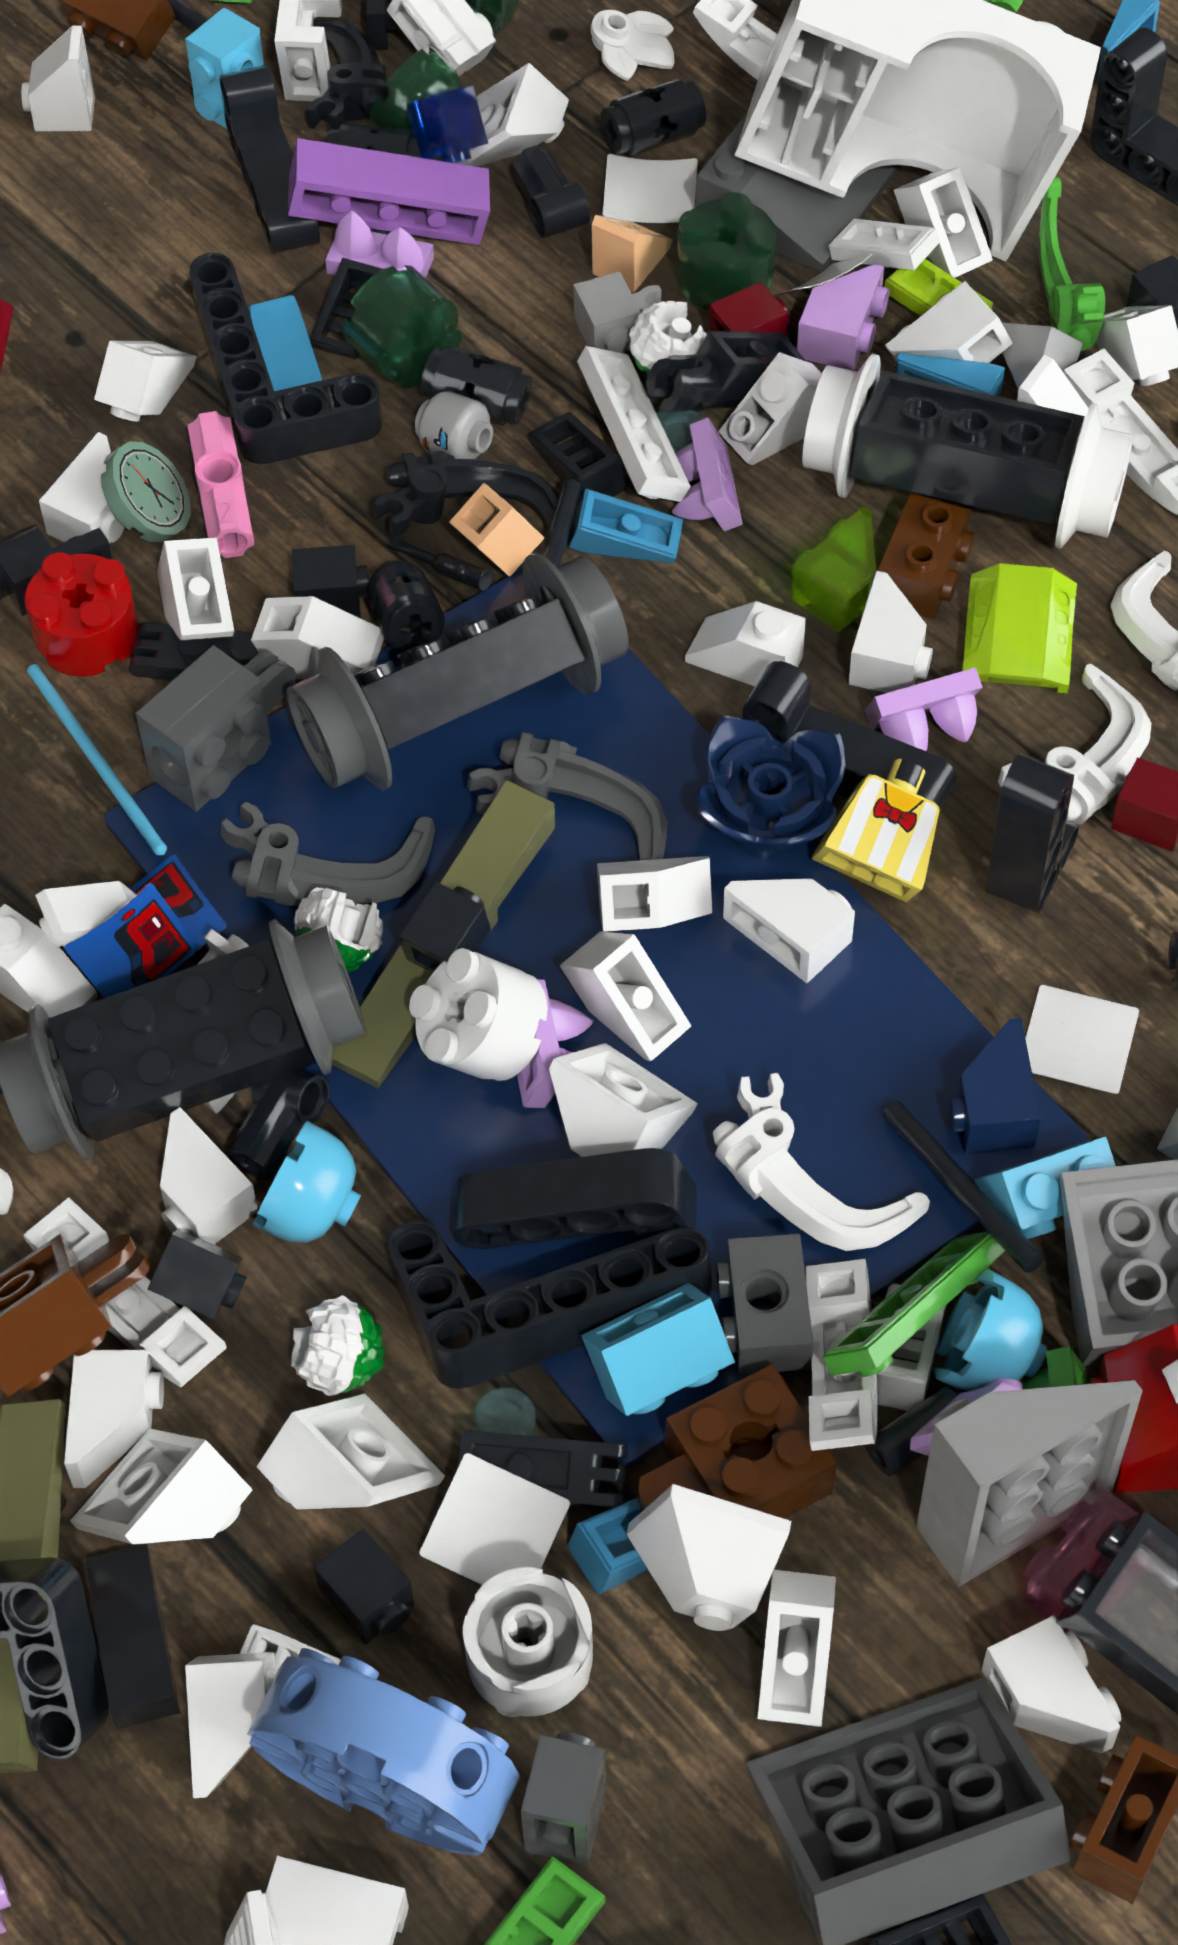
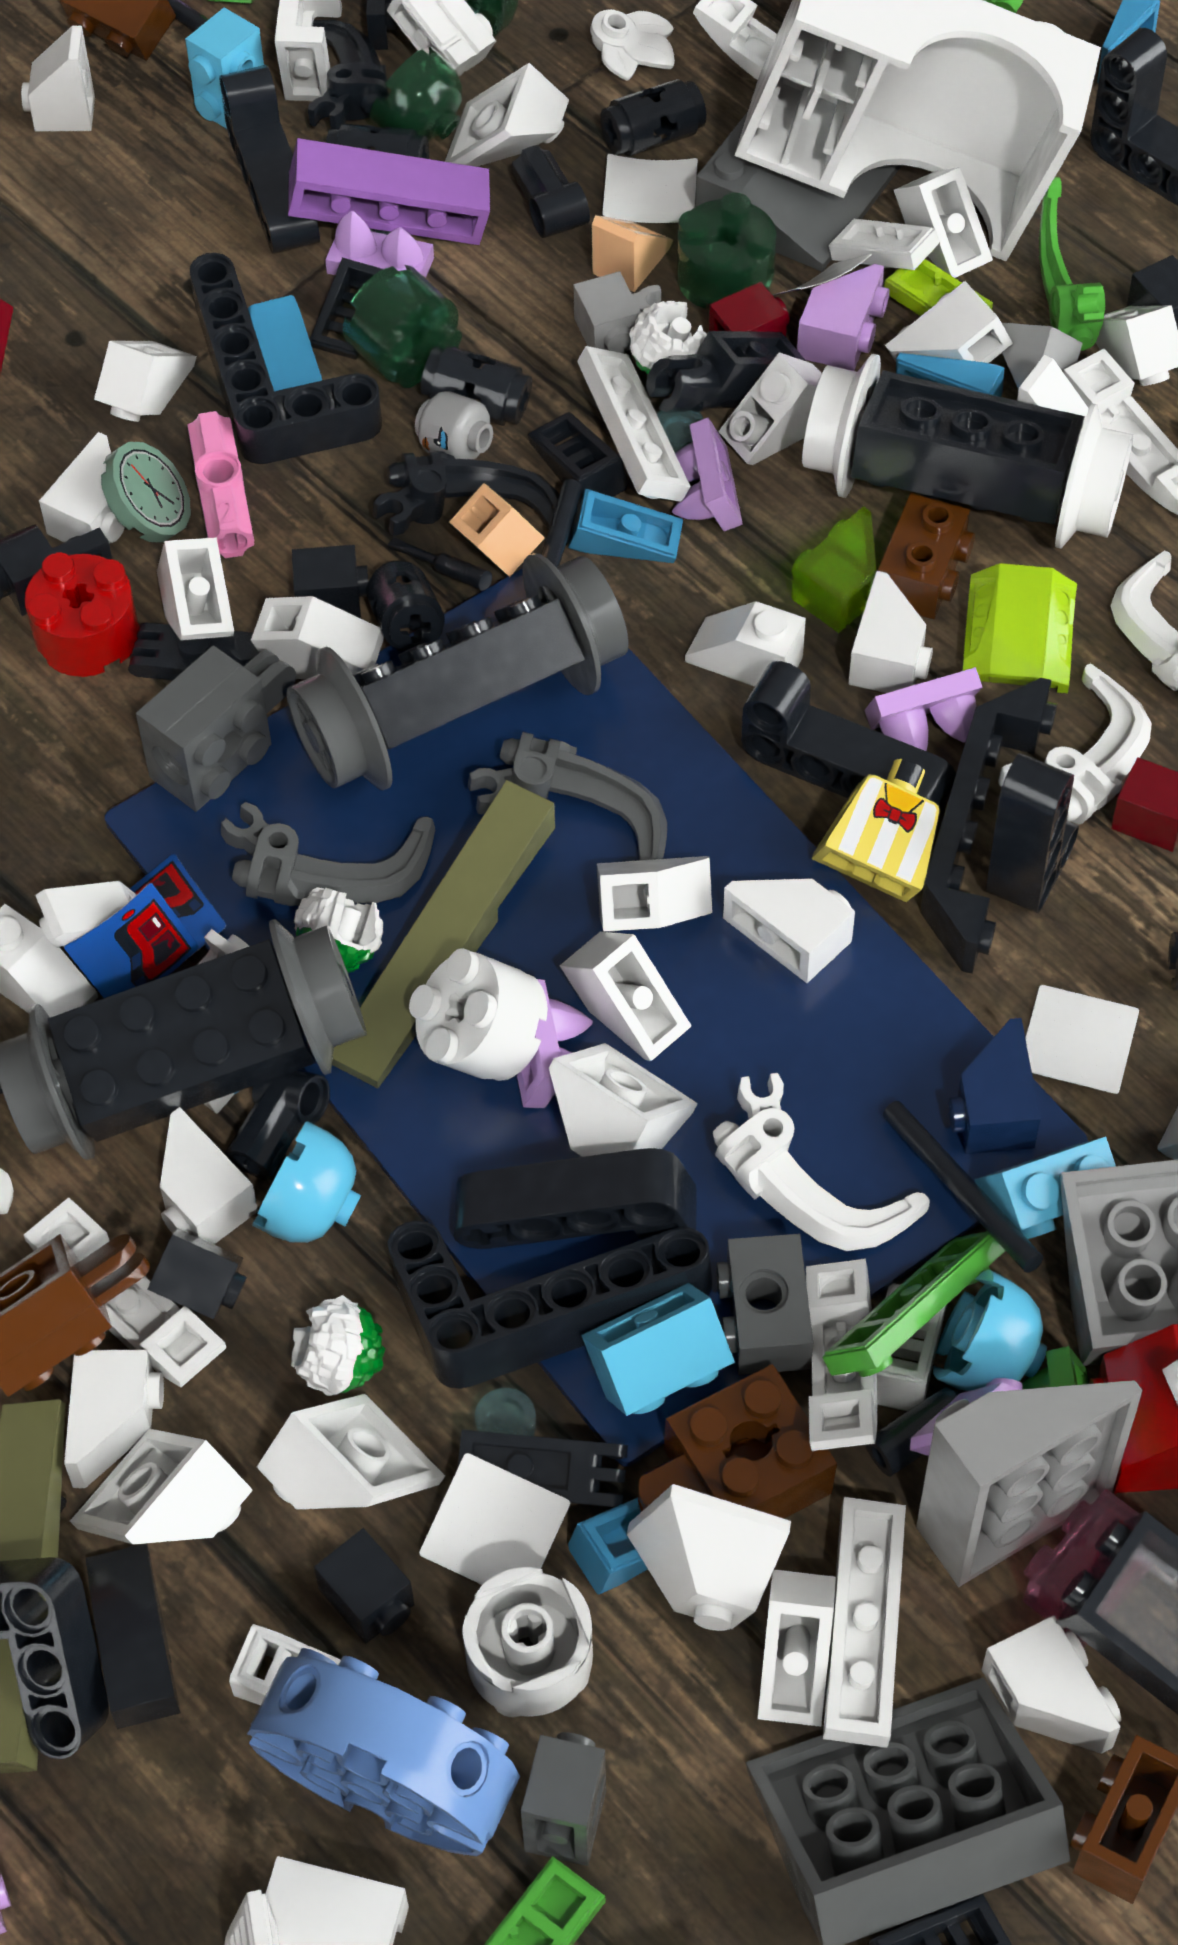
(97, 760): medium azure axle -> none
(221, 1706): white slope -> none
(443, 924): black brick -> none
(448, 125): clear blue brick -> none
(795, 774): dark blue brick -> none
(865, 1623): none -> white plate
(1008, 722): none -> black slope

